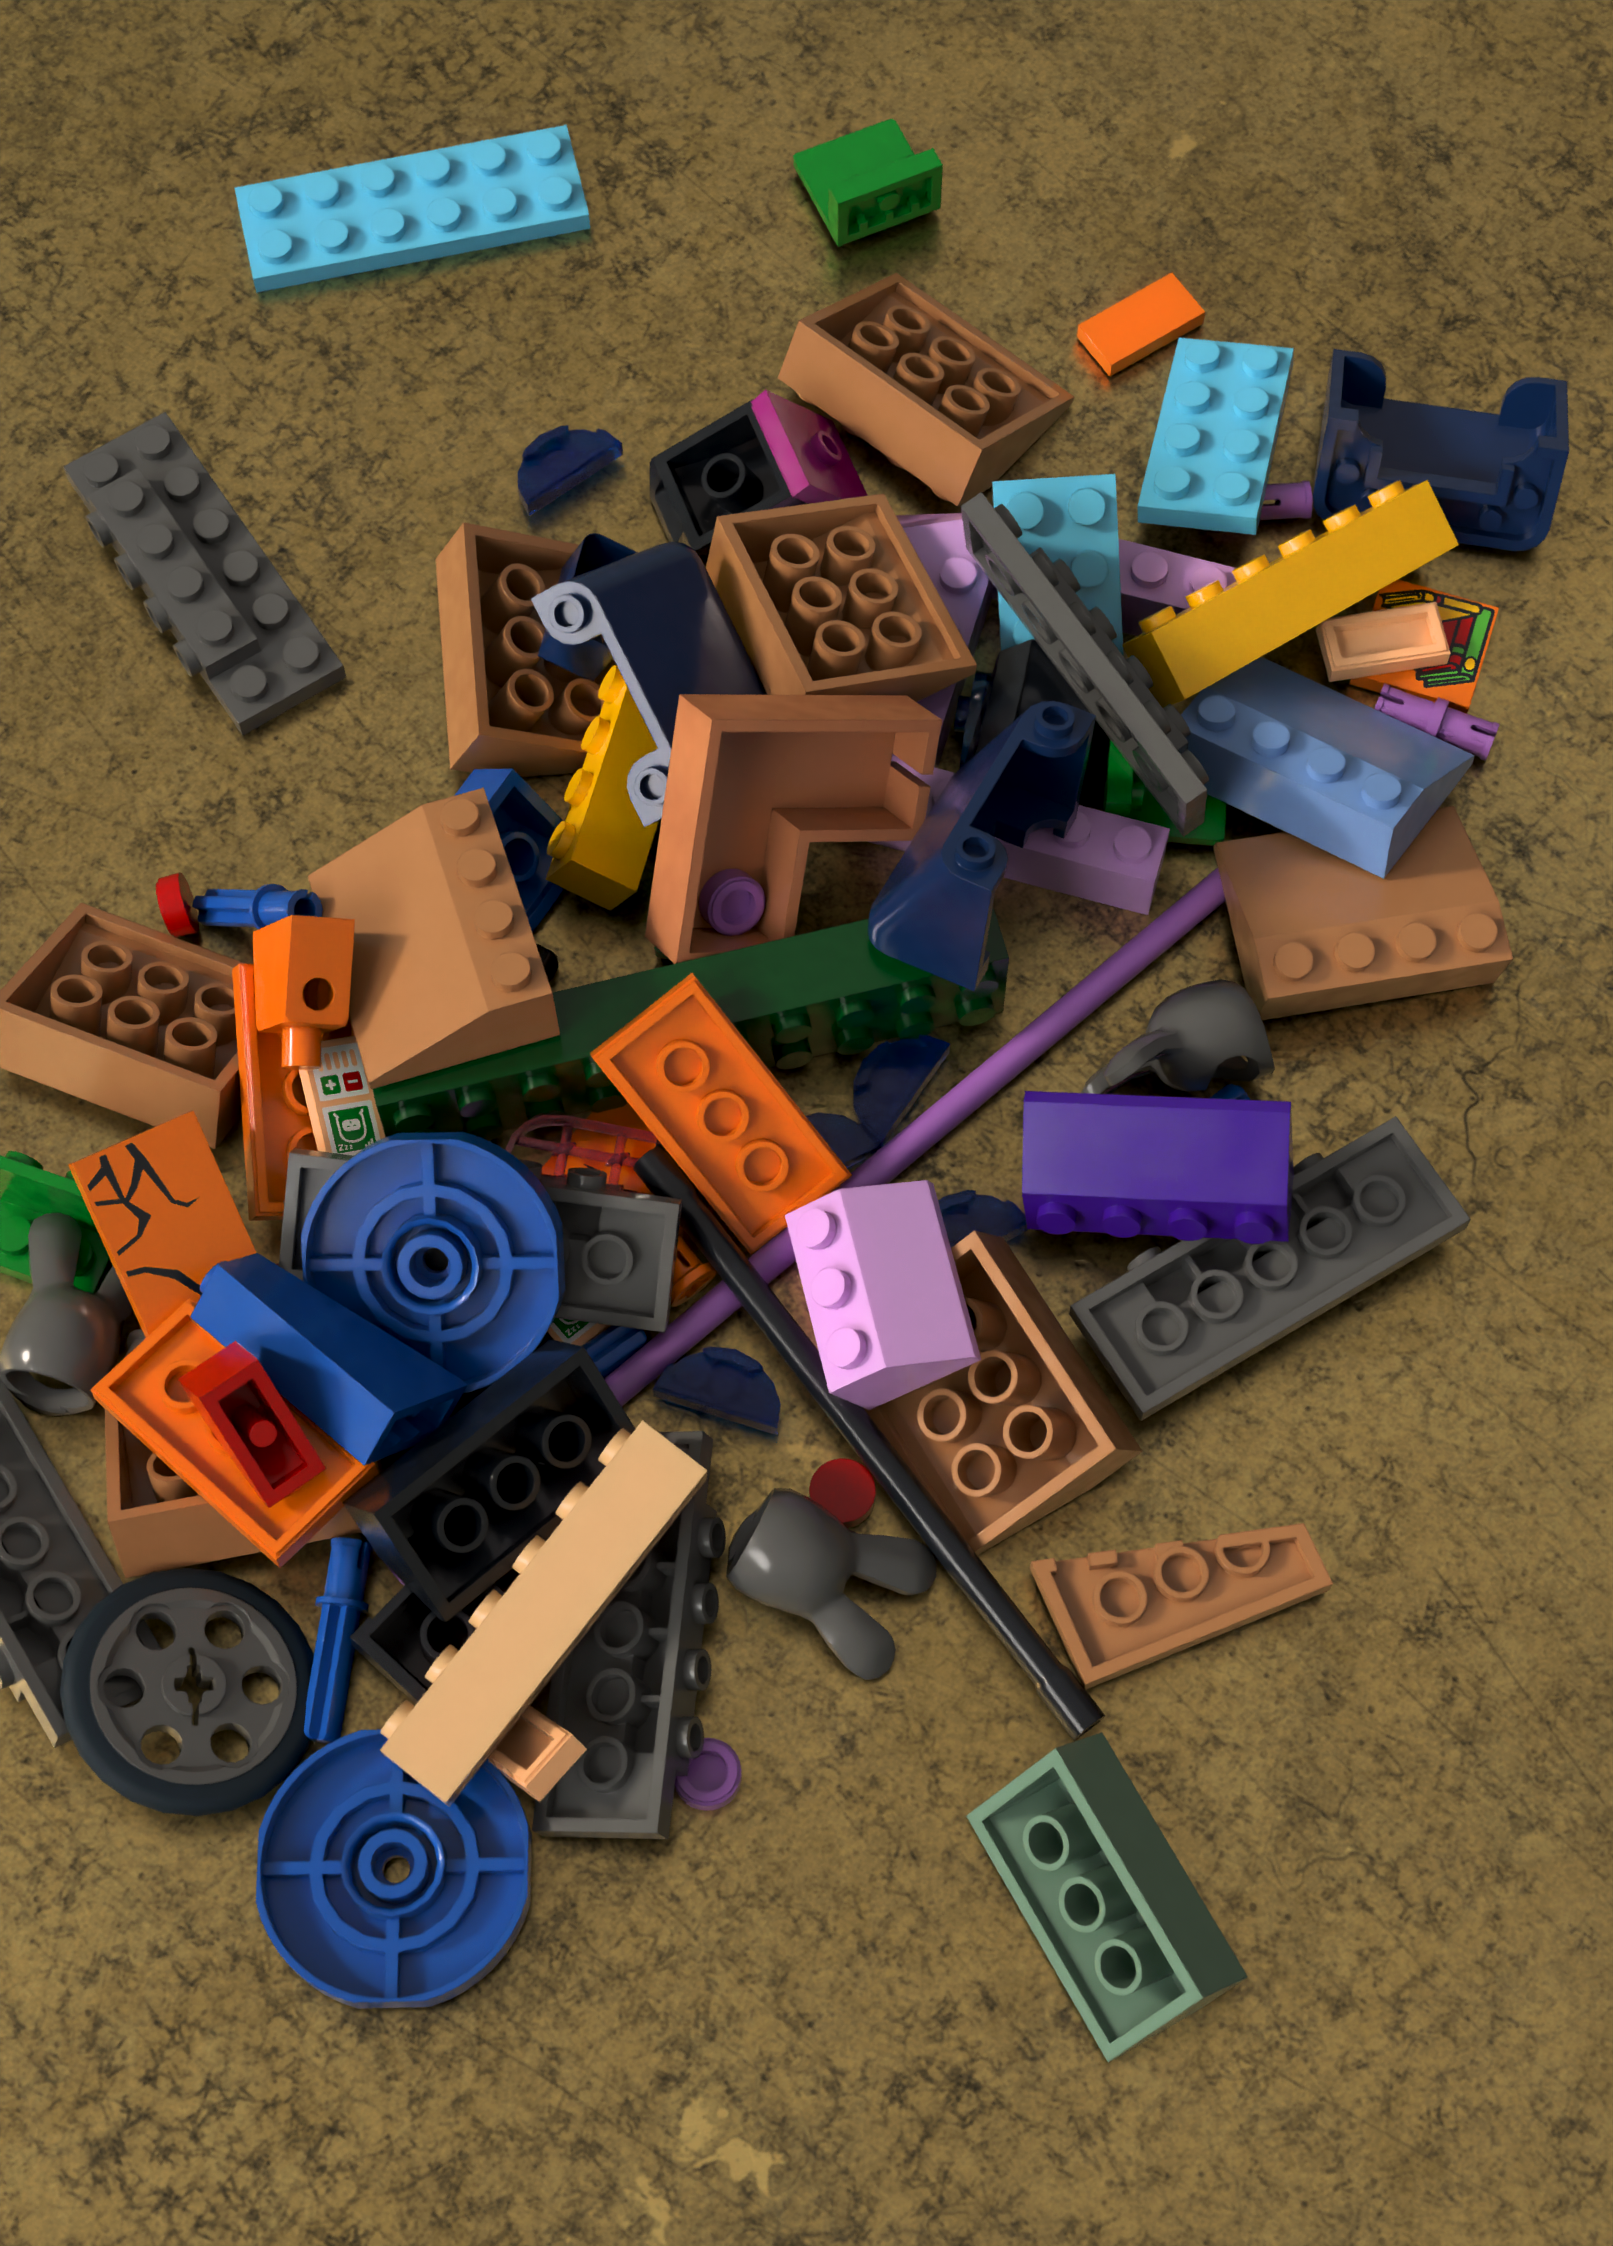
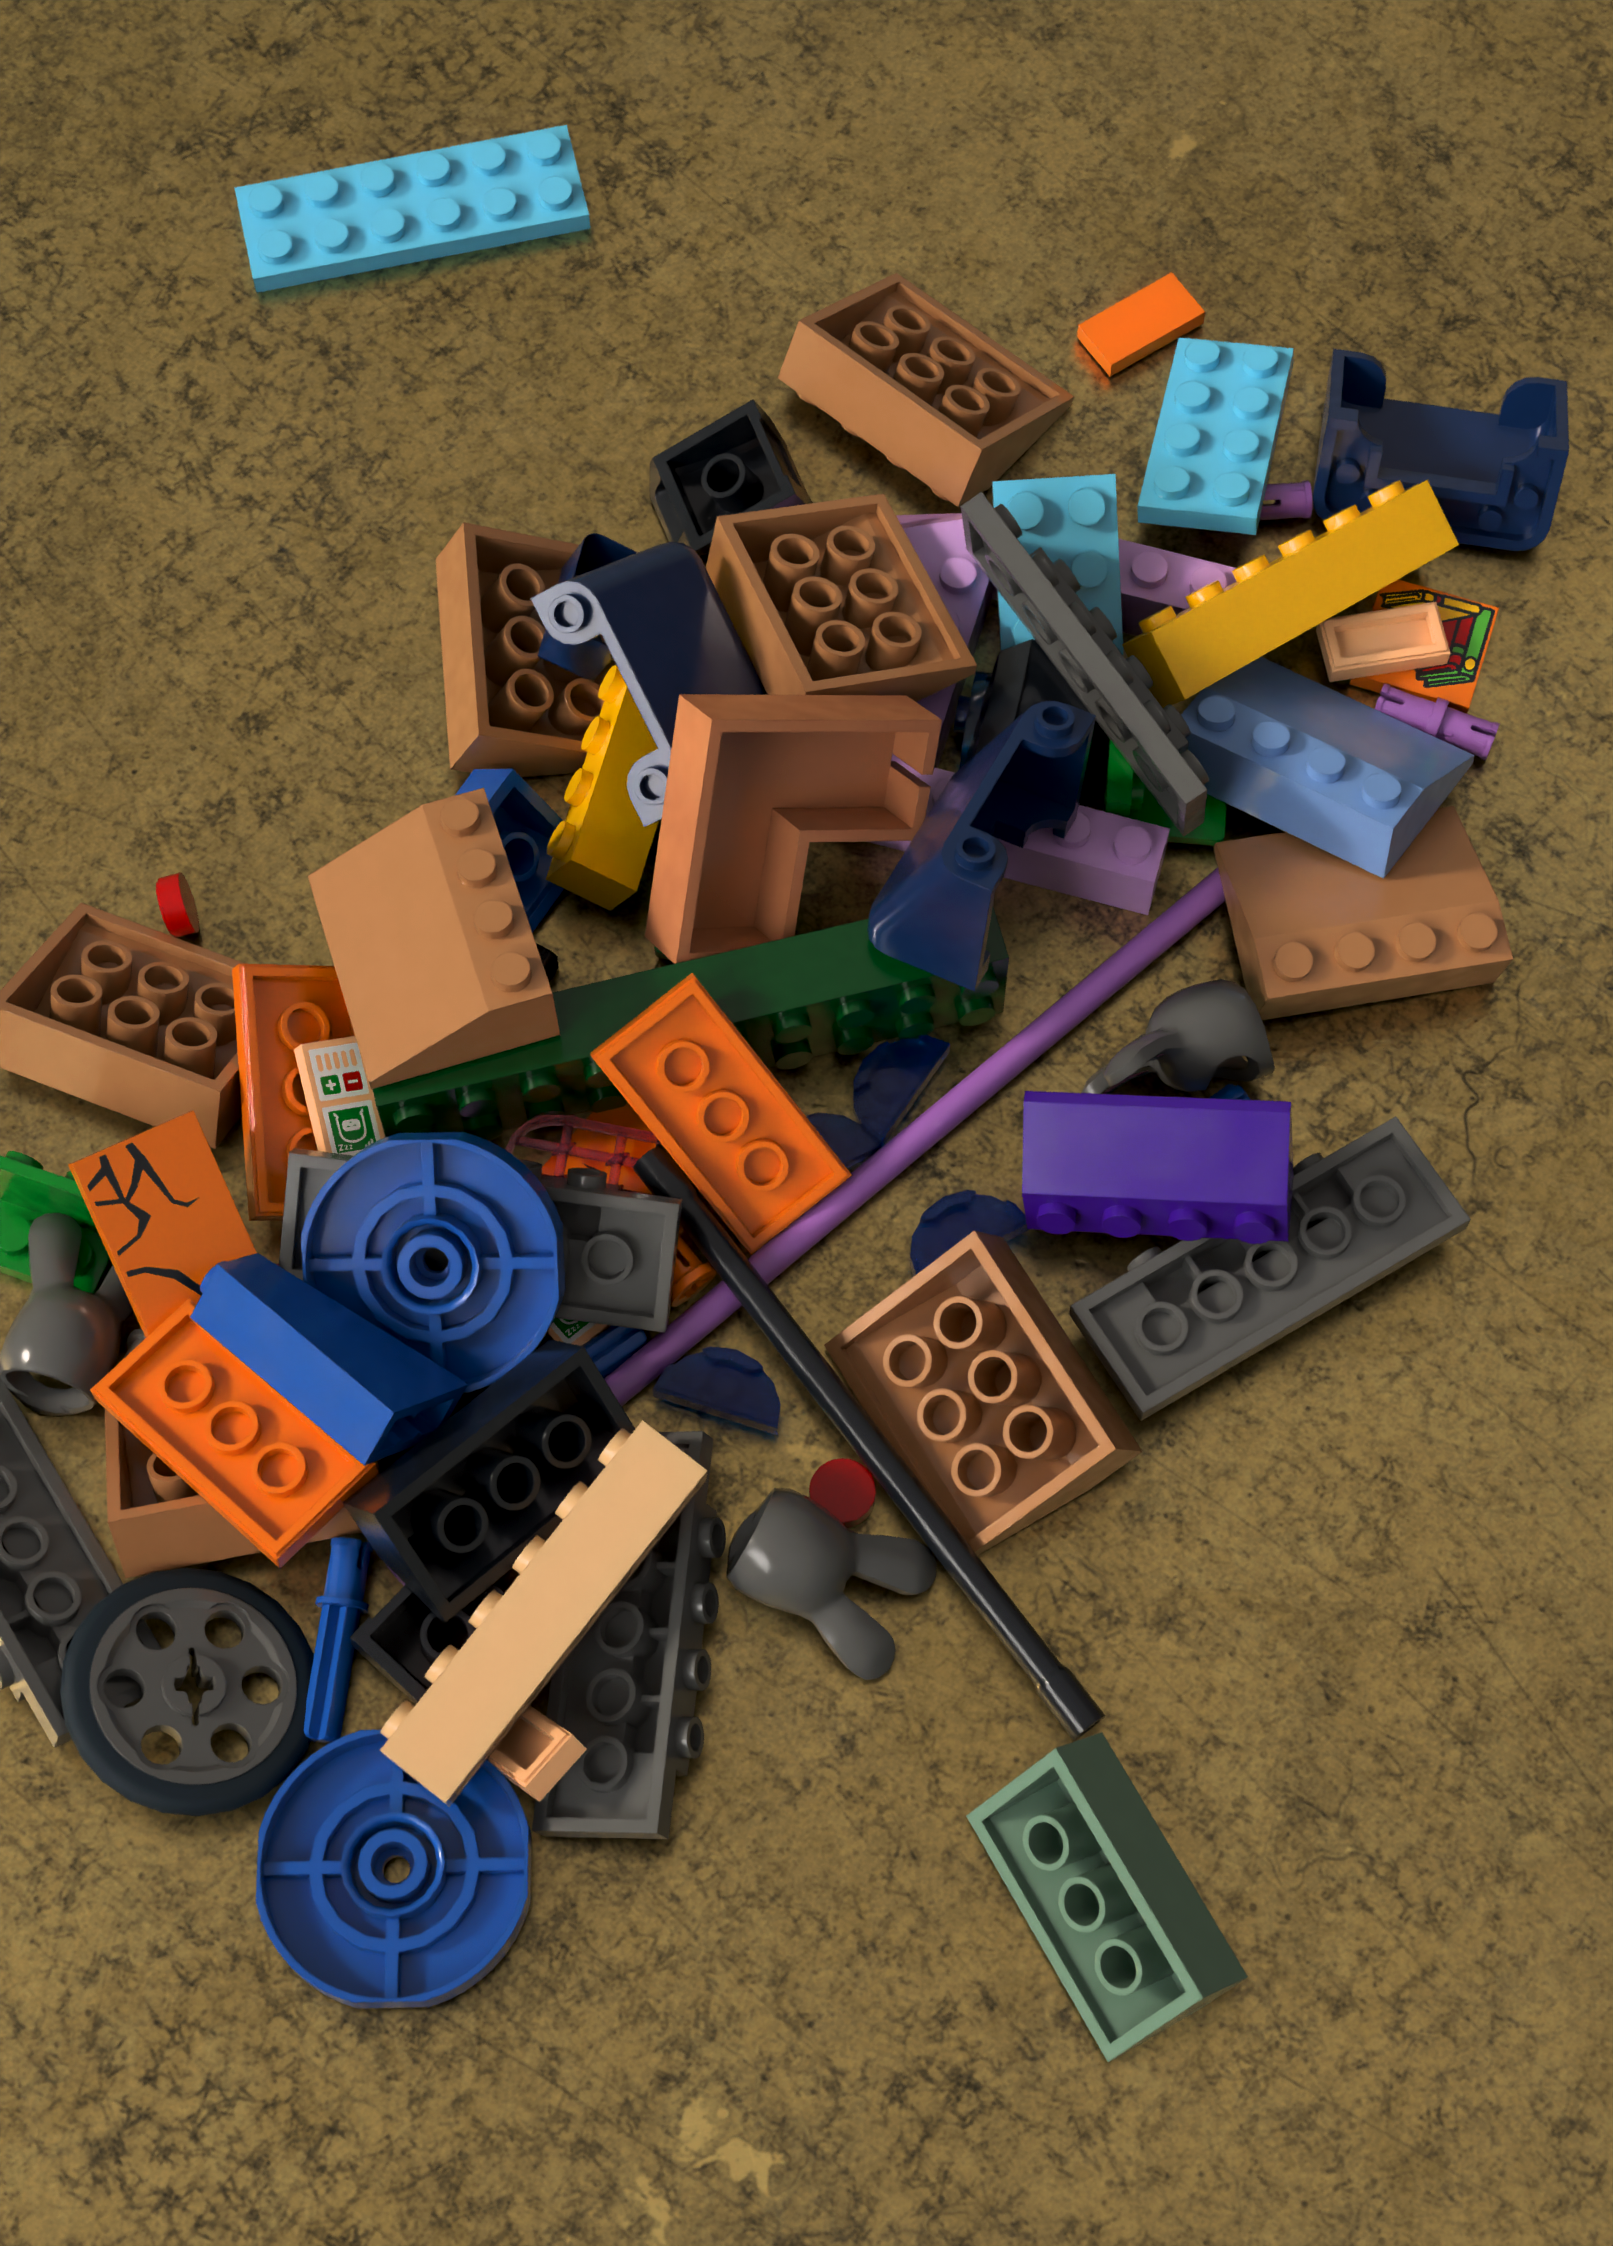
(202, 574): dark grey plate -> none
(252, 1423): red slope -> none
(254, 907): blue axle -> none
(303, 983): orange torso -> none
(561, 461): clear blue plate -> none
(711, 1777): medium lavender tile -> none
(731, 902): medium lavender tile -> none
(807, 450): magenta plate -> none
(869, 181): green bracket -> none
(881, 1290): lavender slope -> none
(1160, 1600): medium nougat wing -> none

